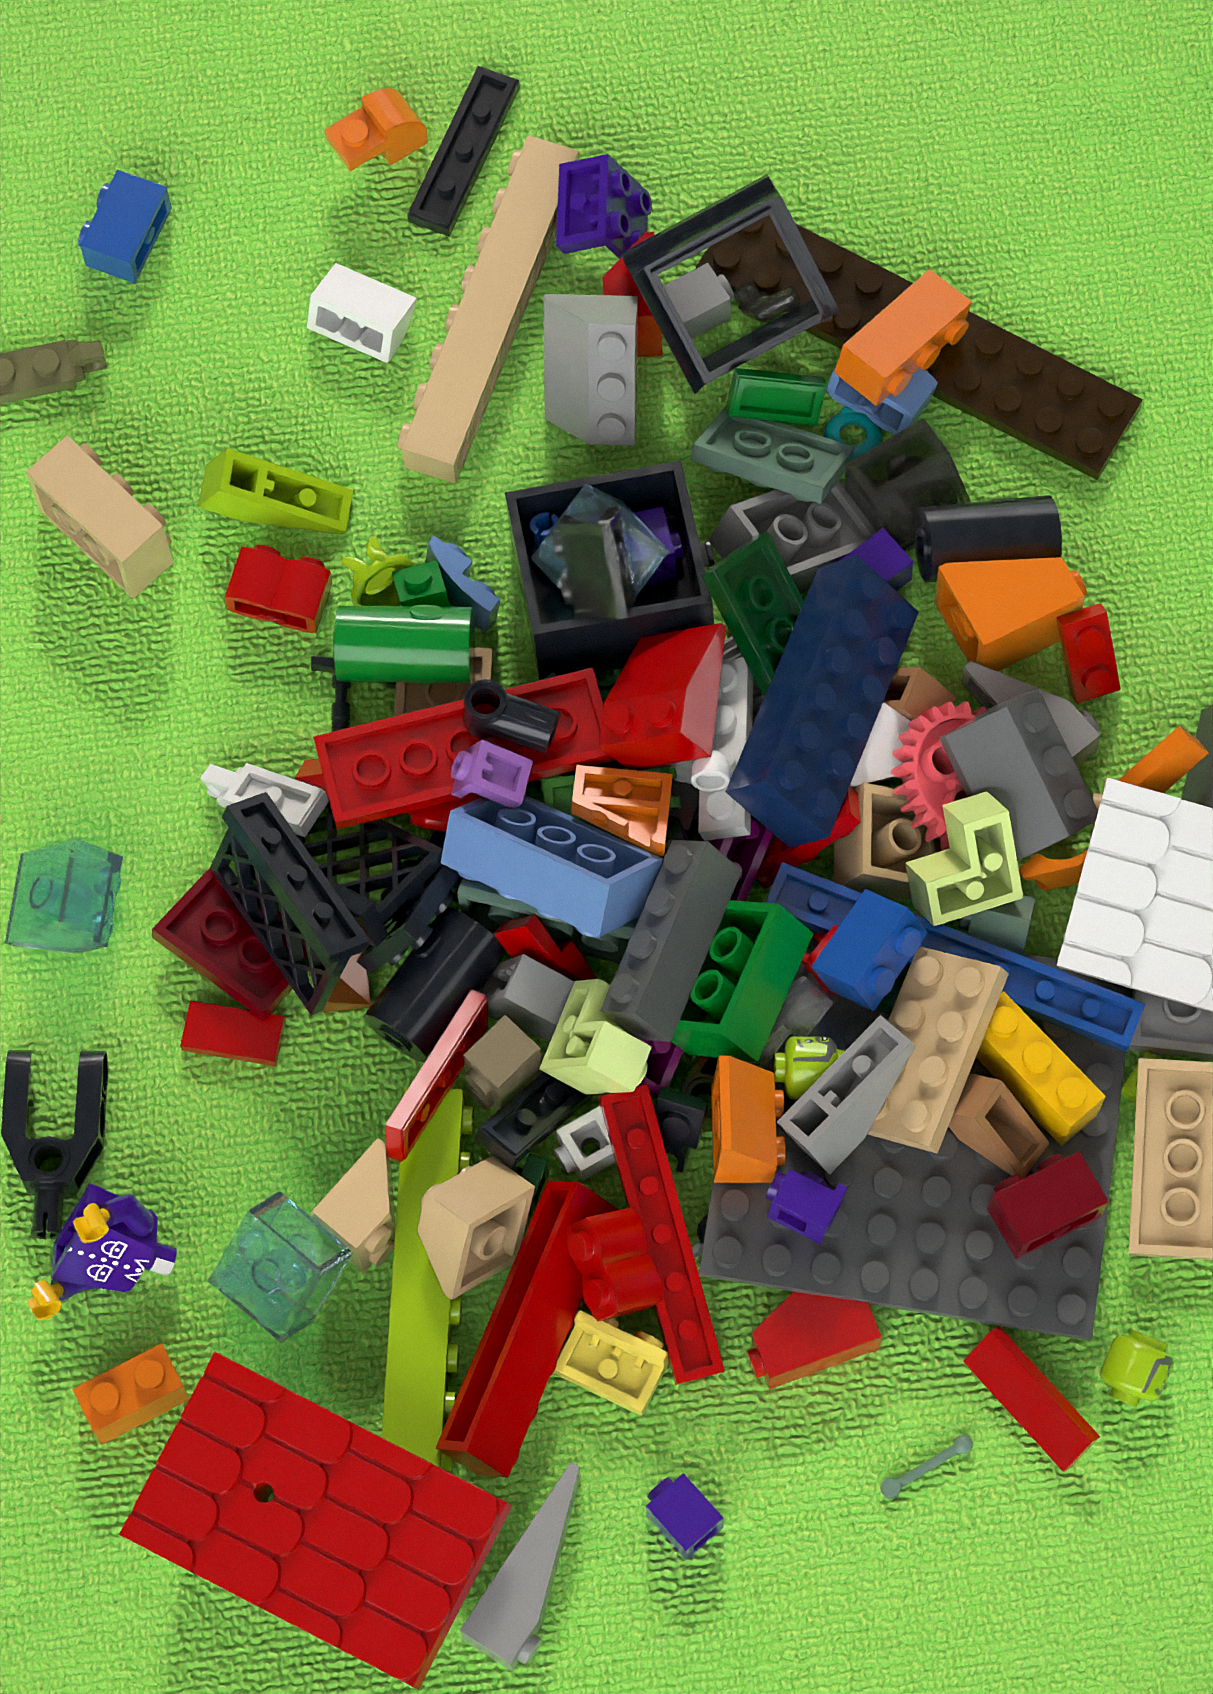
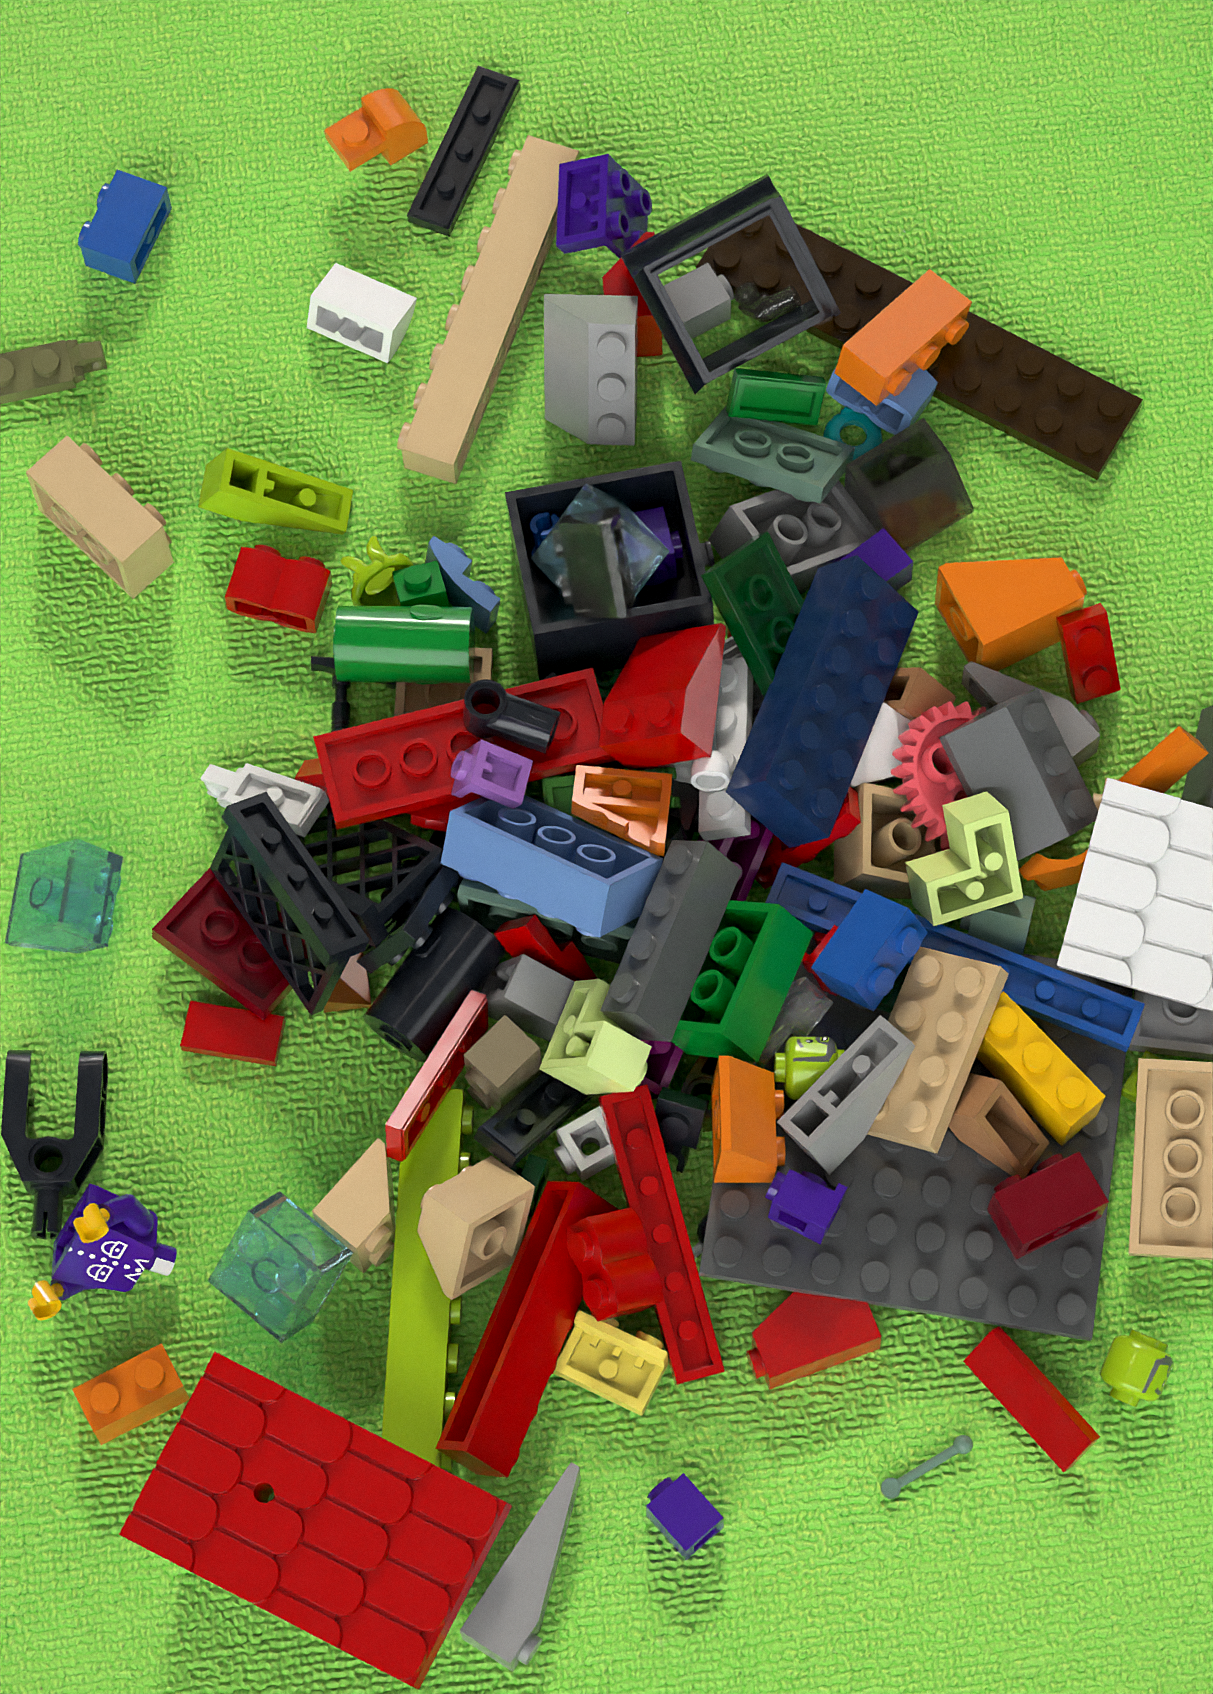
(986, 532): black piece -> none

